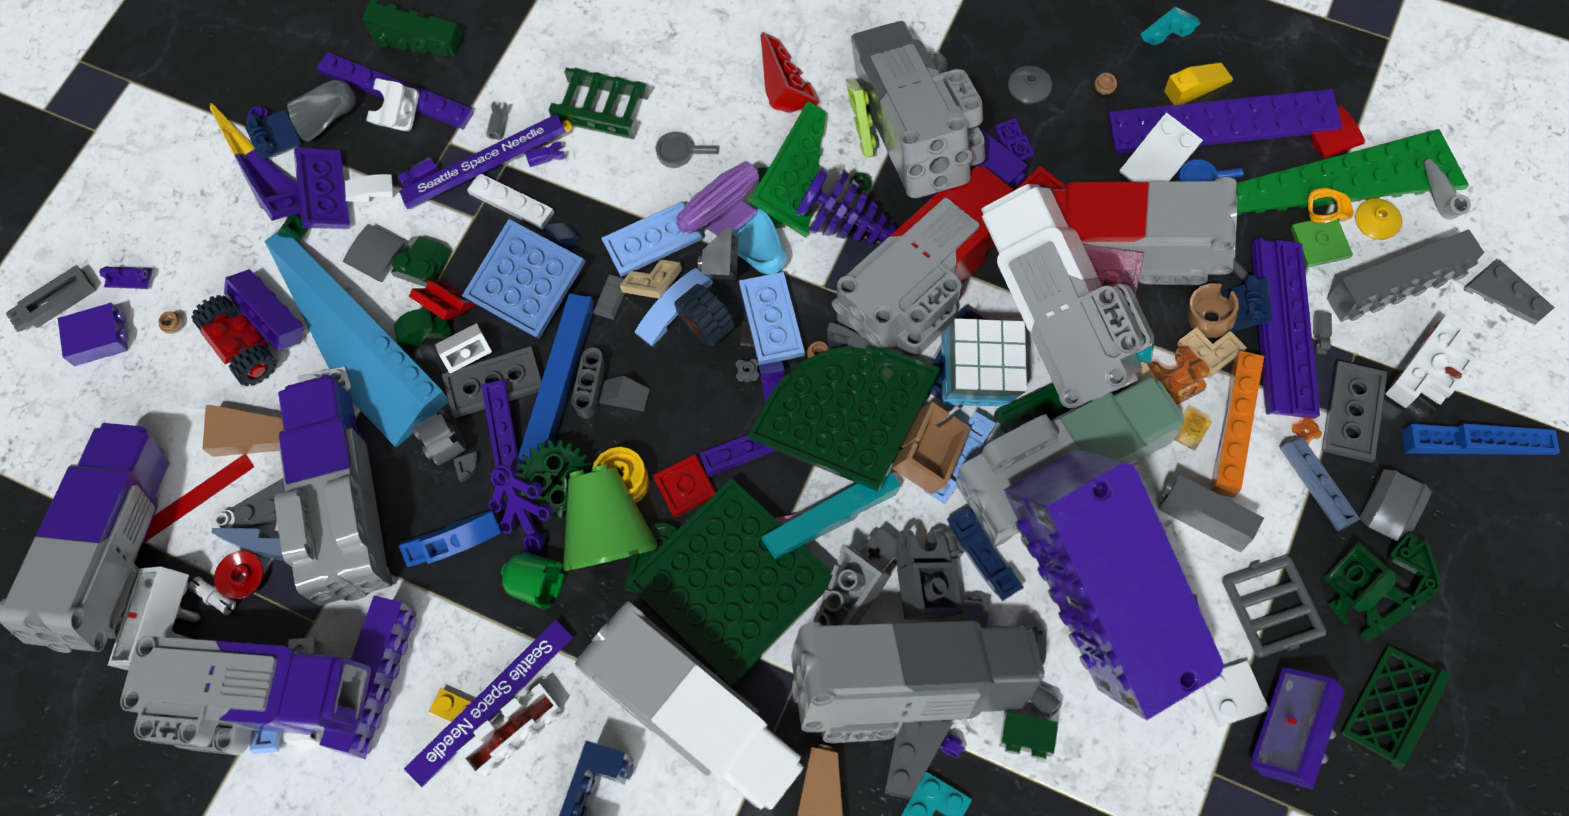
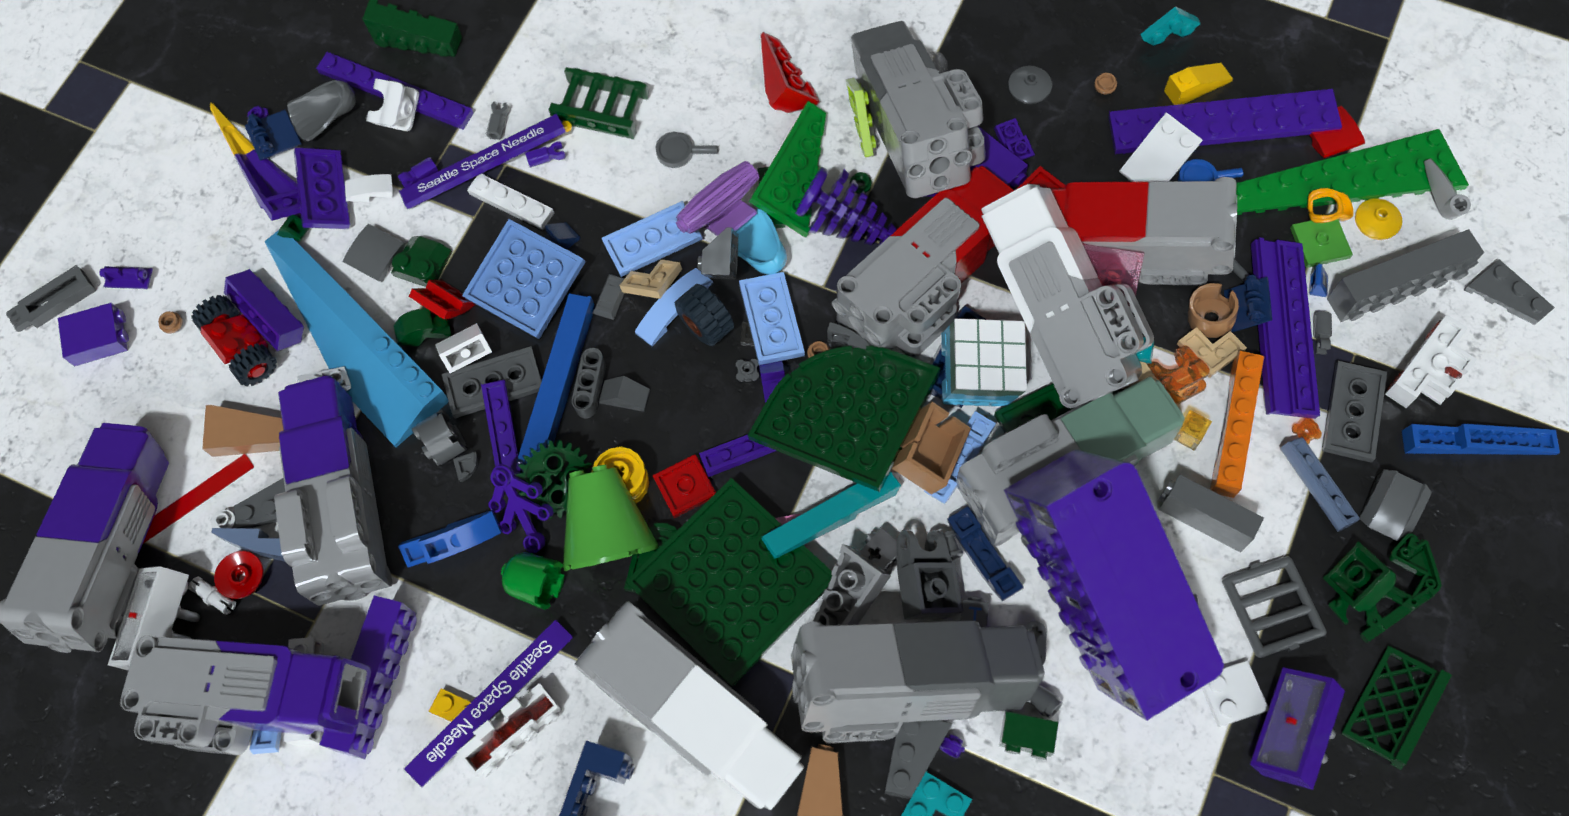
(1318, 282): none -> blue slope

